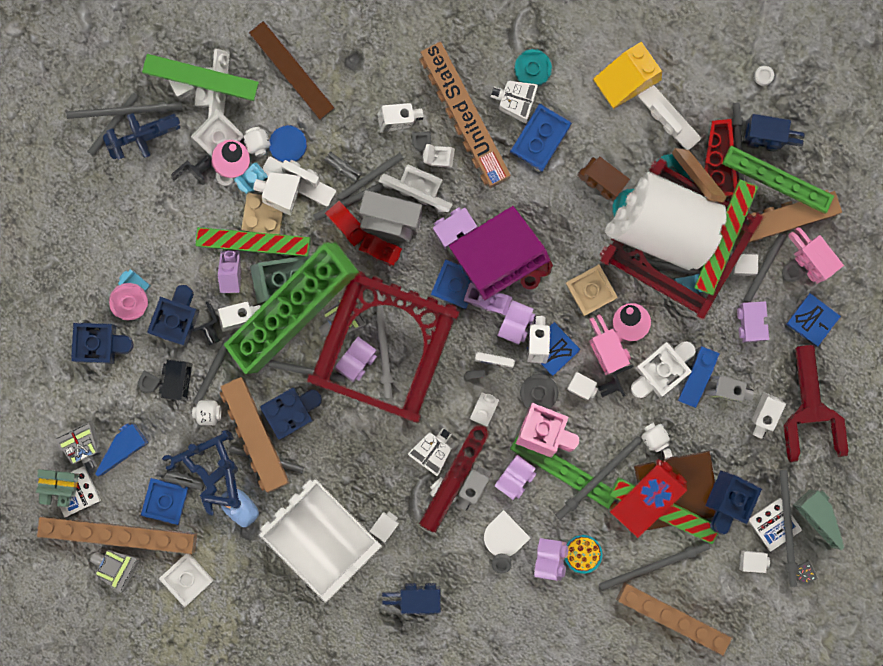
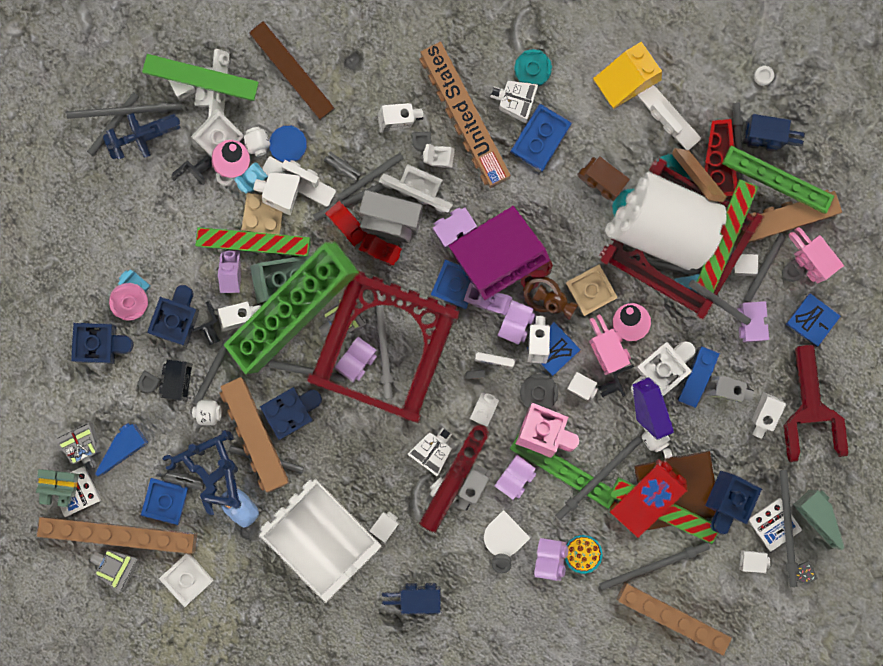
(554, 301): none -> reddish brown piece
(651, 408): none -> dark purple slope
(719, 302): none -> dark grey bar

